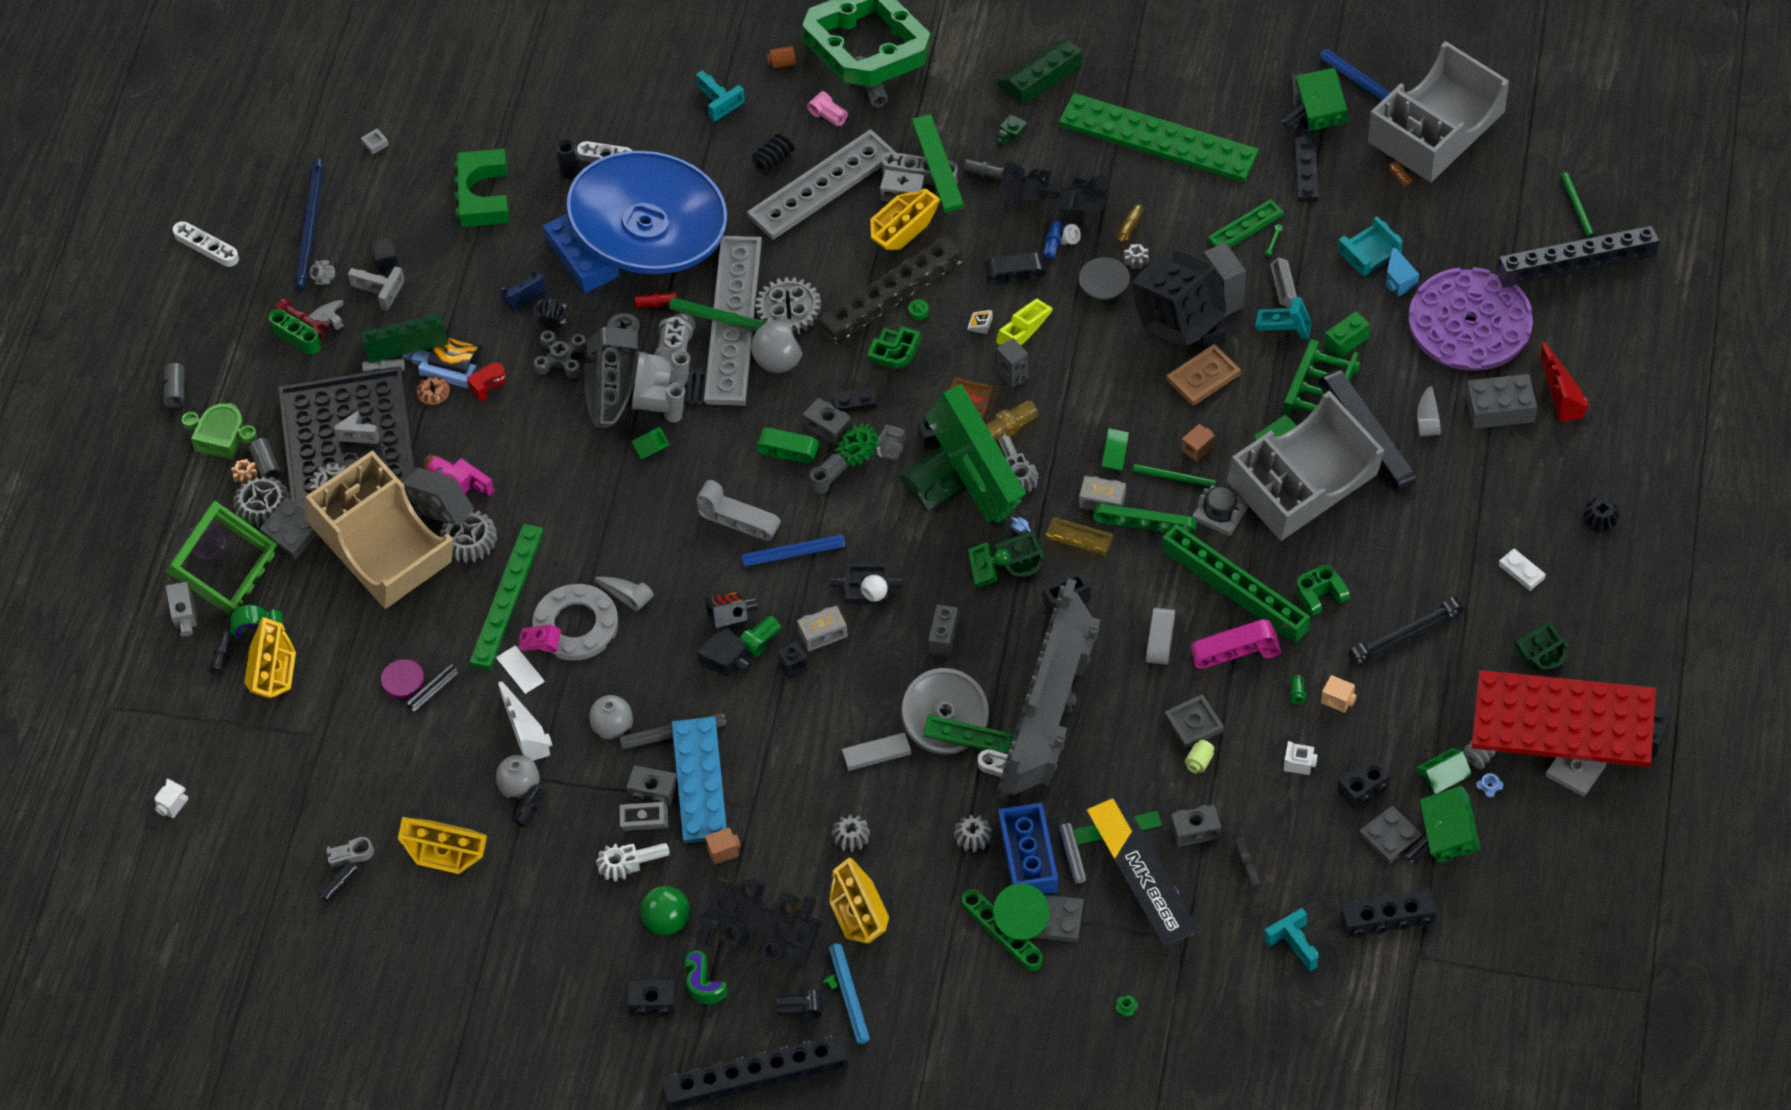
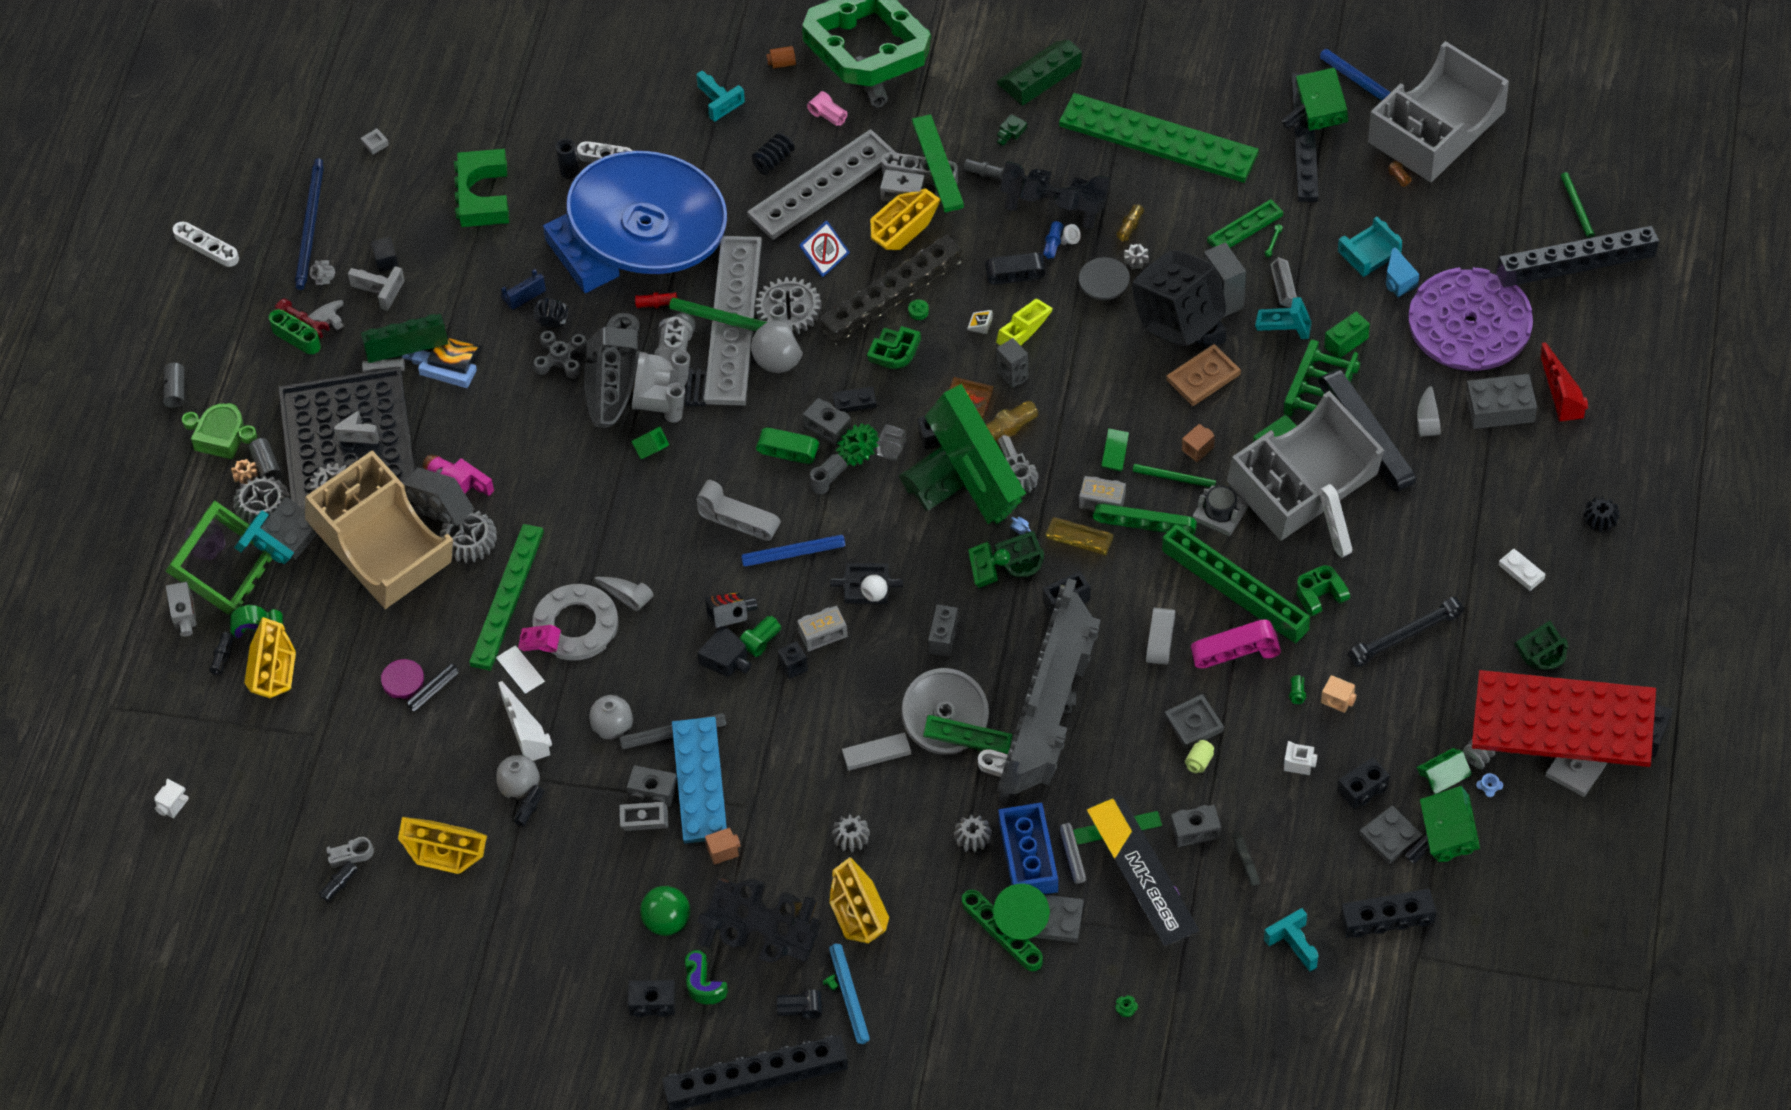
(263, 540): none -> teal bracket
(441, 390): nougat gear -> none
(486, 379): red leg -> none
(628, 859): white gear -> none
(824, 248): none -> piece
(1335, 520): none -> white beam

